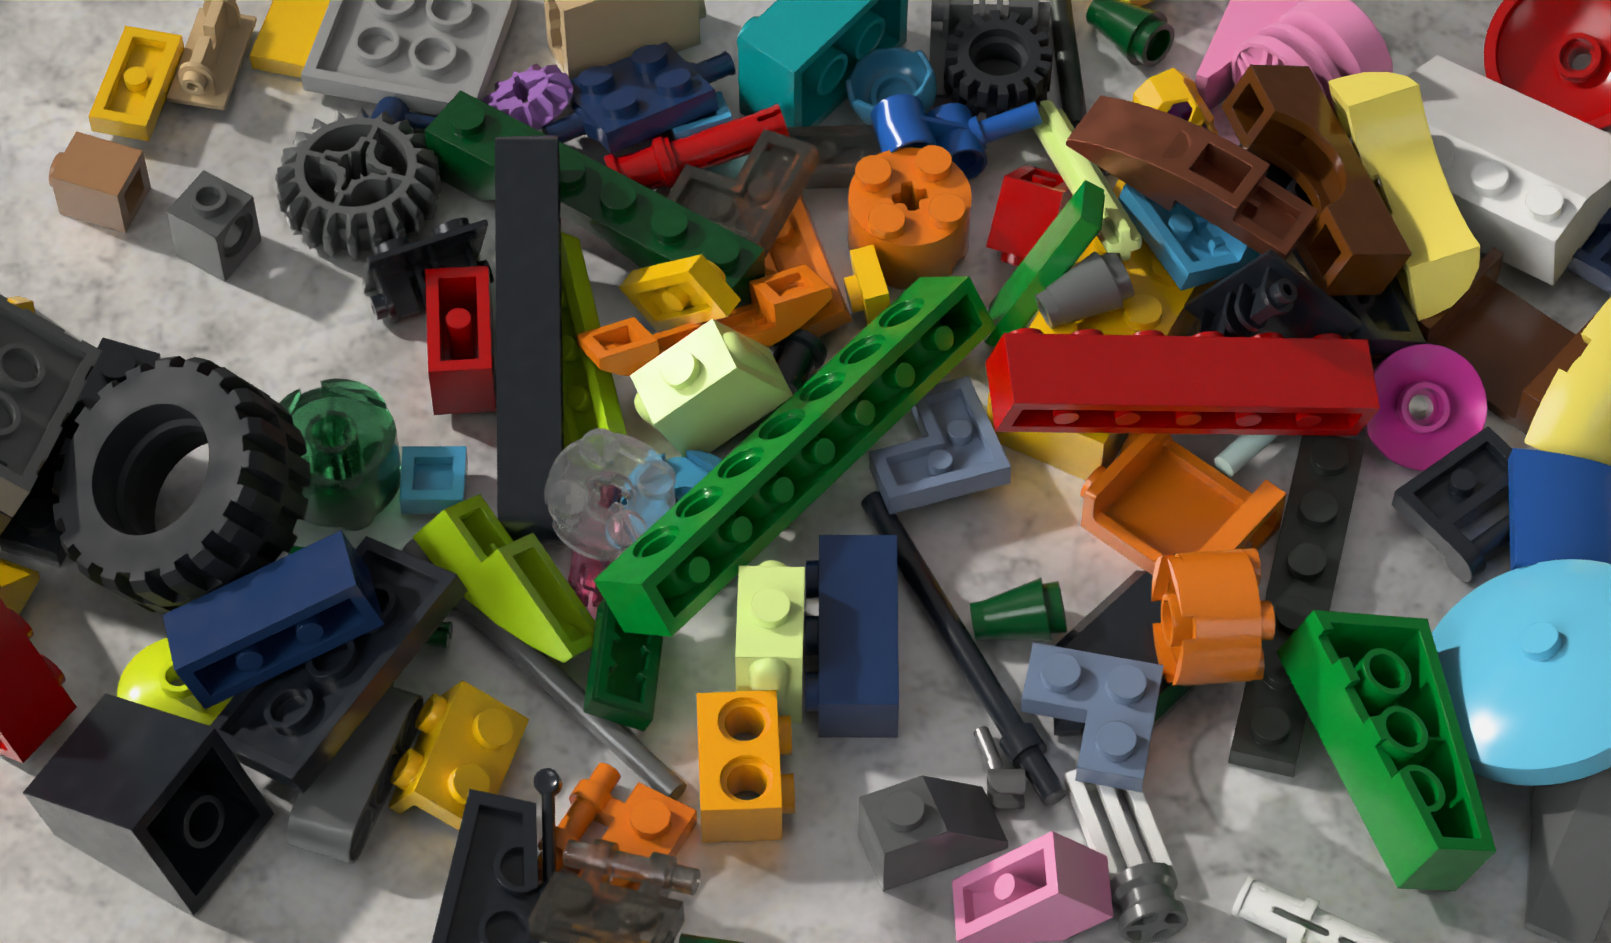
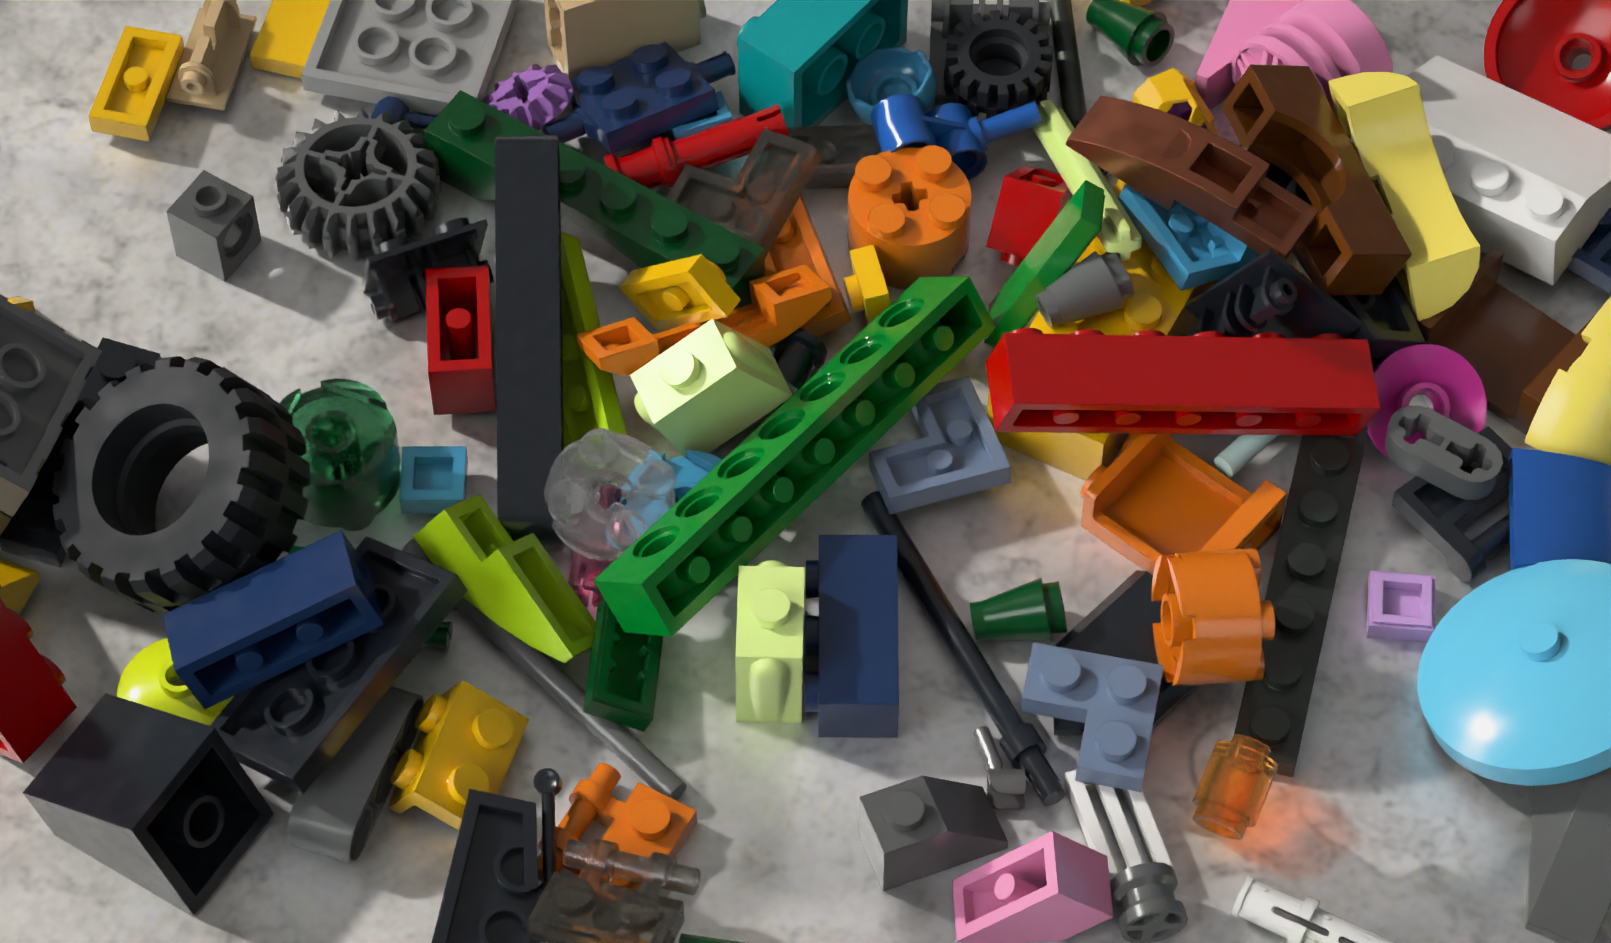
(100, 181): medium nougat brick -> none
(739, 766): light orange brick -> none
(1234, 786): none -> clear orange brick
(1394, 741): green wedge -> none
(1400, 606): none -> lavender tile
(1443, 452): none -> dark grey beam

